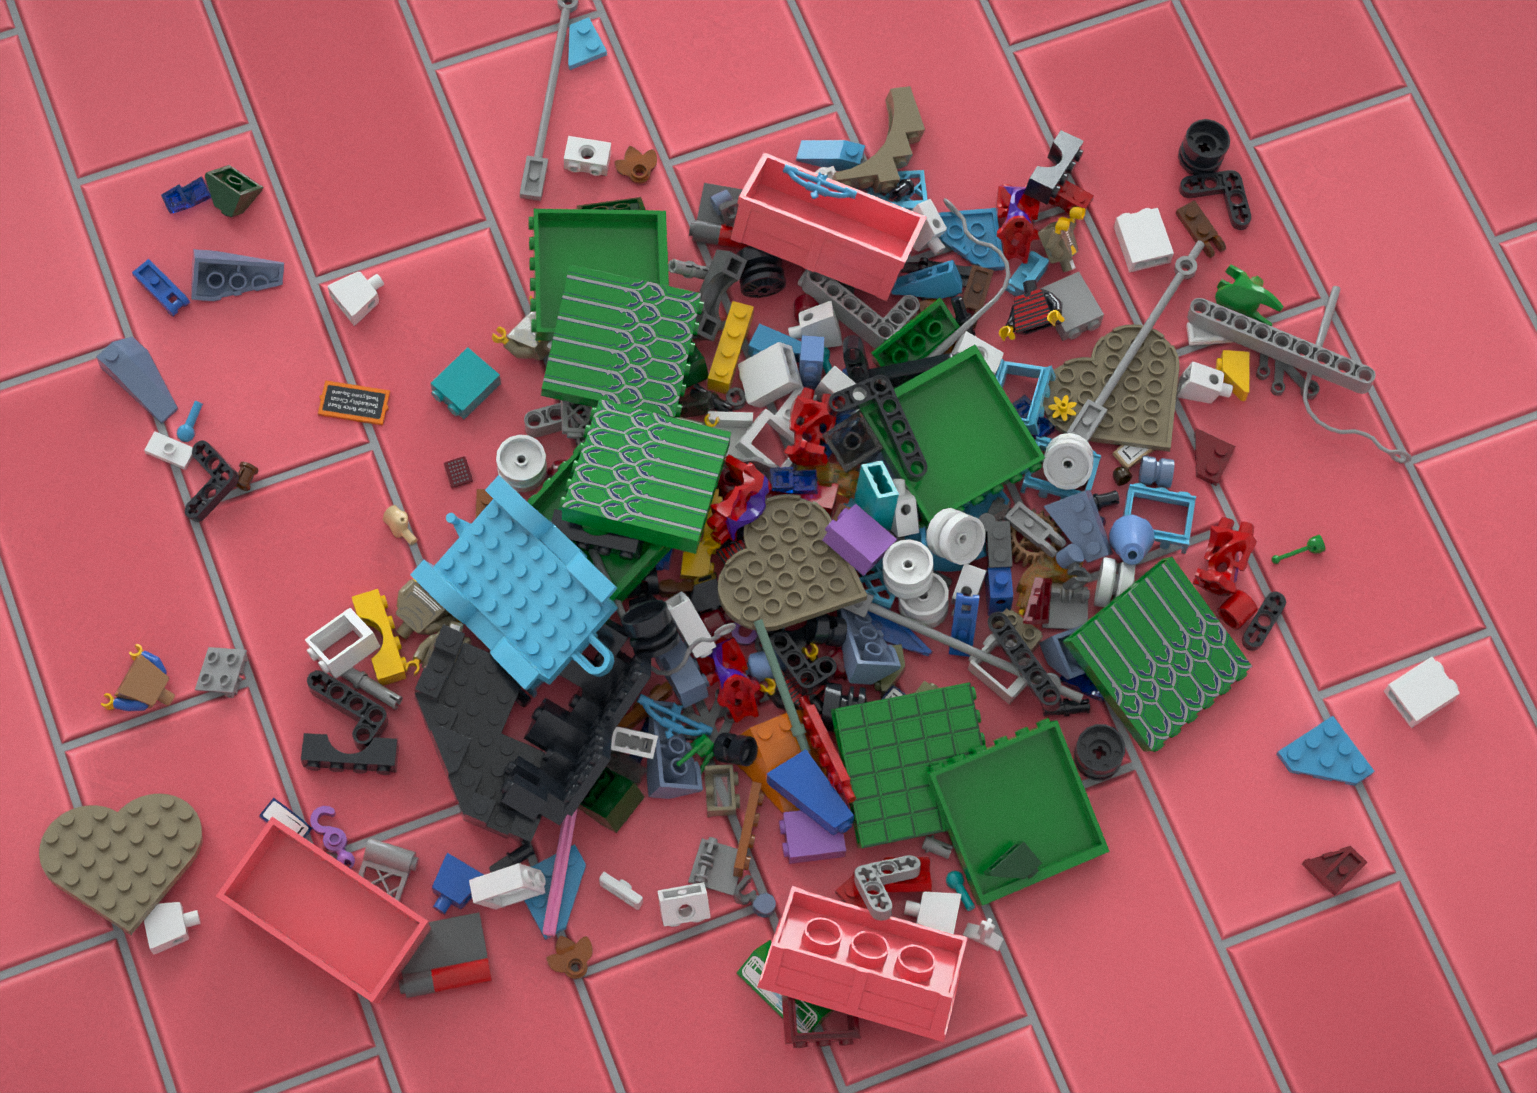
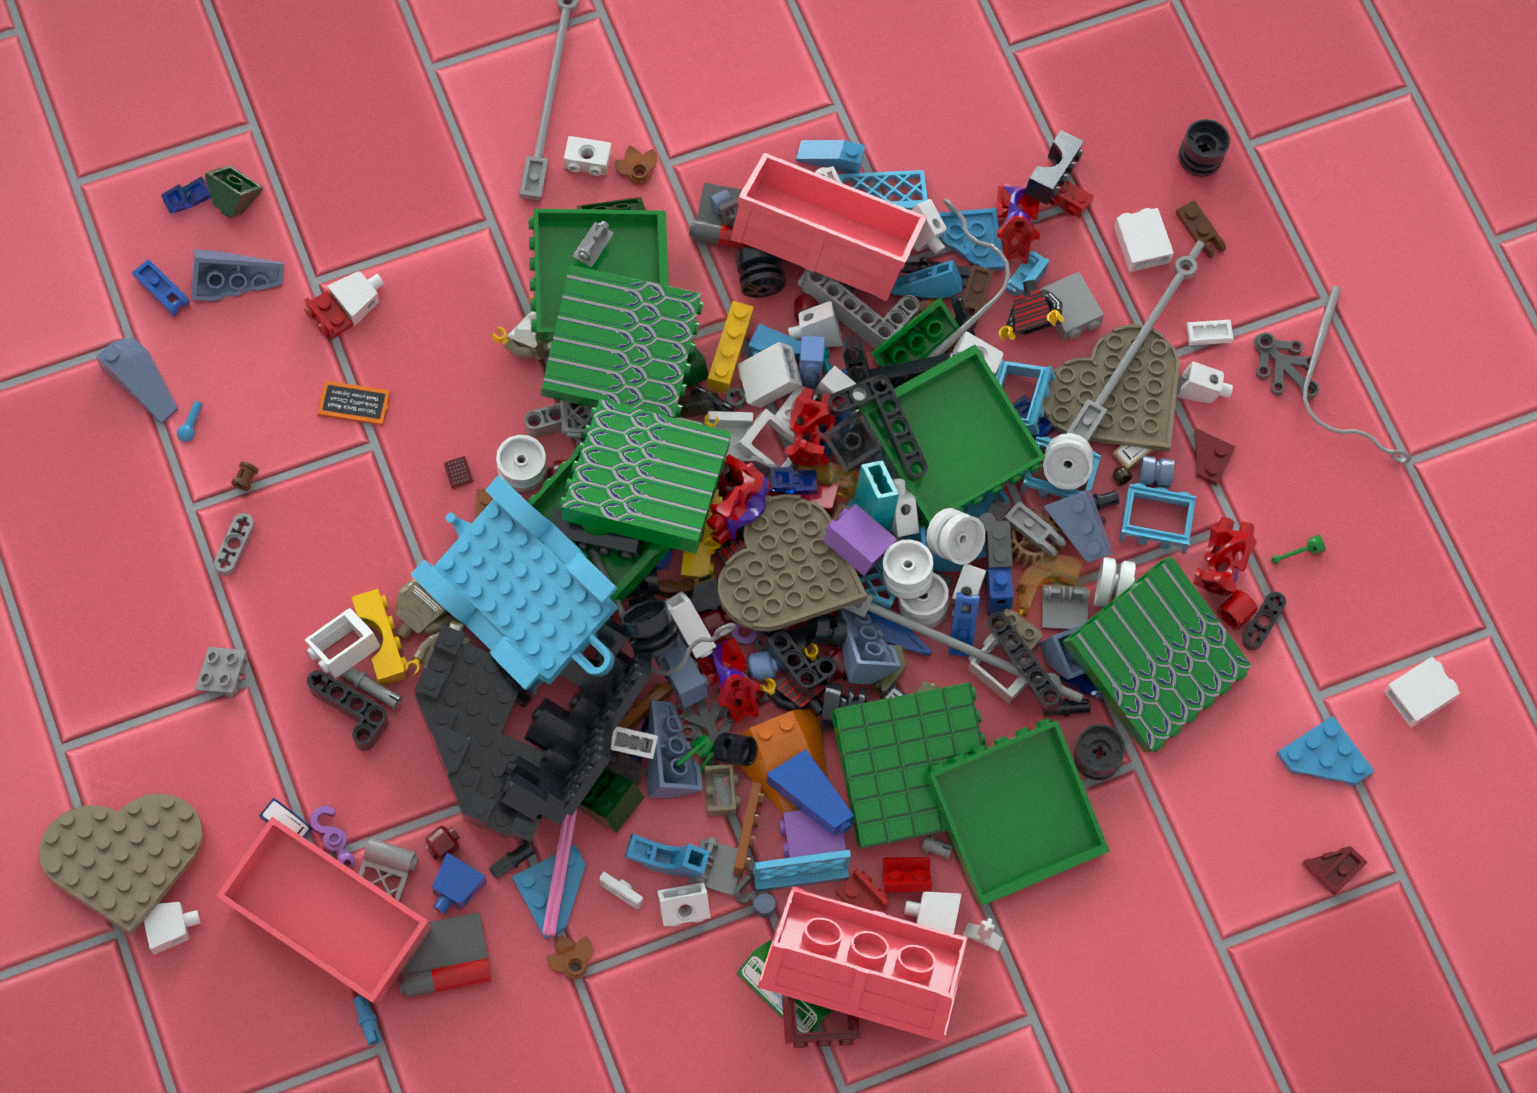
(142, 684): medium nougat torso -> none
(169, 450): white plate -> none
(217, 482): black beam -> none
(235, 527): none -> light grey beam
(328, 314): none -> red bracket
(367, 1020): none -> dark azure pin
(378, 756): black arch -> none
(398, 523): tan piece -> none
(441, 842): none -> dark red head
(465, 383): teal brick -> none
(507, 886): white window -> none
(584, 44): medium azure wing -> none
(593, 243): none -> light grey hinge
(671, 725): dark azure piece -> none
(671, 860): none -> dark azure arch
(687, 269): light grey pin -> none
(722, 273): dark grey arch -> none
(797, 728): sand green bar -> none
(801, 870): none -> medium azure fence
(817, 188): dark azure piece -> none
(827, 752): red plate -> none
(904, 128): dark tan arch -> none
(904, 188): black pin -> none
(908, 868): light grey beam -> none
(955, 881): teal bar -> none
(1015, 863): dark green slope -> none
(1039, 602): dark red wing -> none
(1060, 241): dark tan torso -> none
(1062, 408): yellow plant -> none
(1070, 559): leg -> none
(1131, 538): medium blue cone -> none
(1222, 187): black beam -> none
(1236, 371): yellow slope -> none
(1245, 295): green piece -> none
(1289, 353): light grey beam -> none

